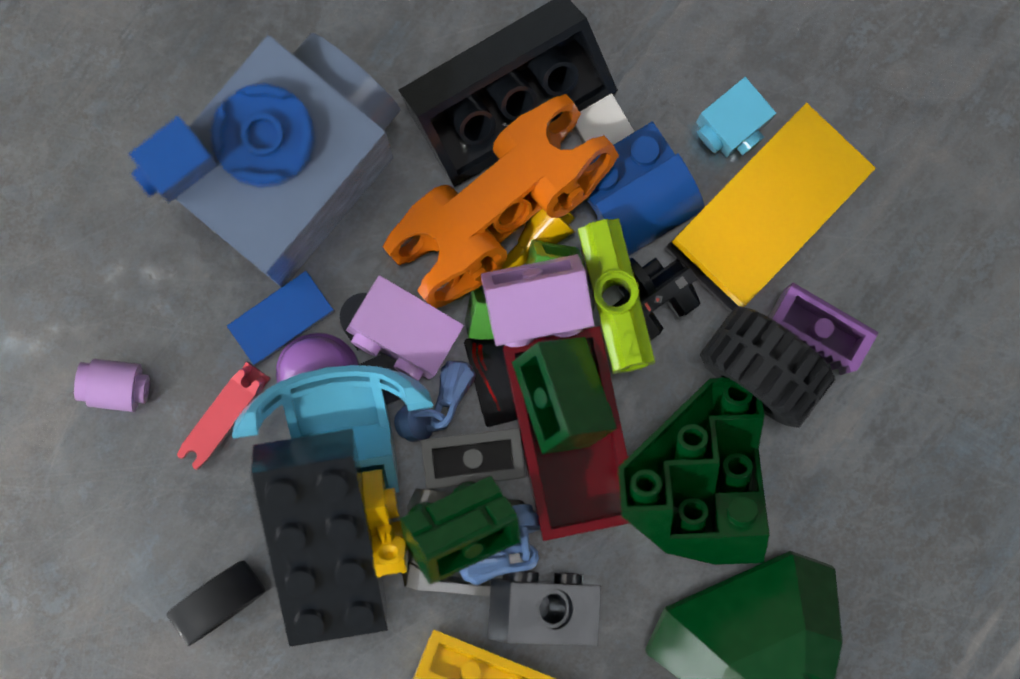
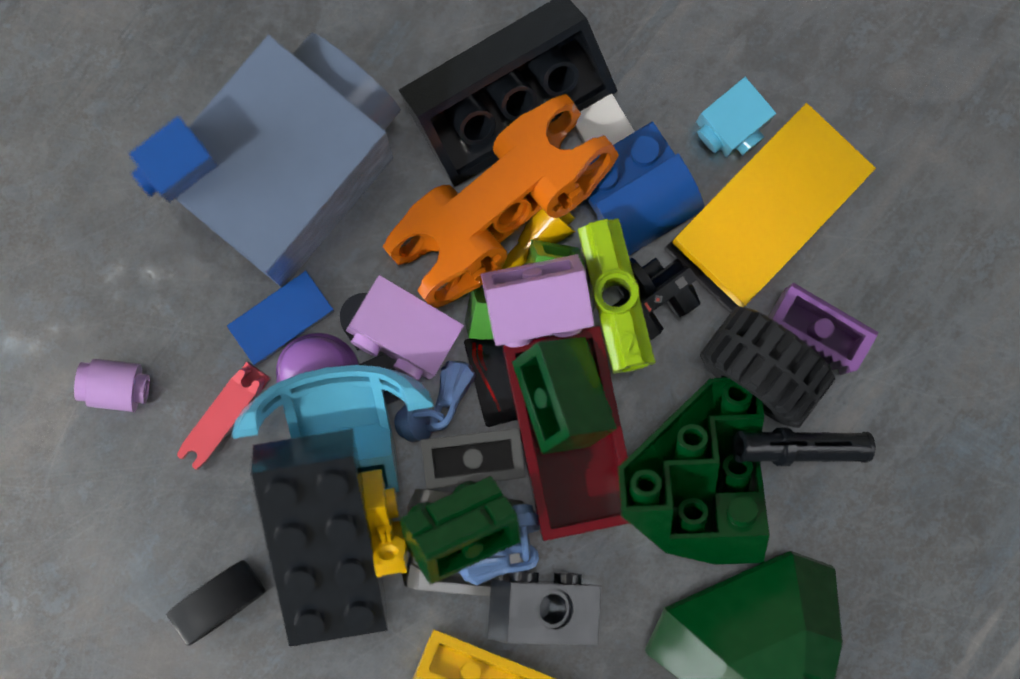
(263, 135): blue tile -> none
(785, 447): none -> black pin

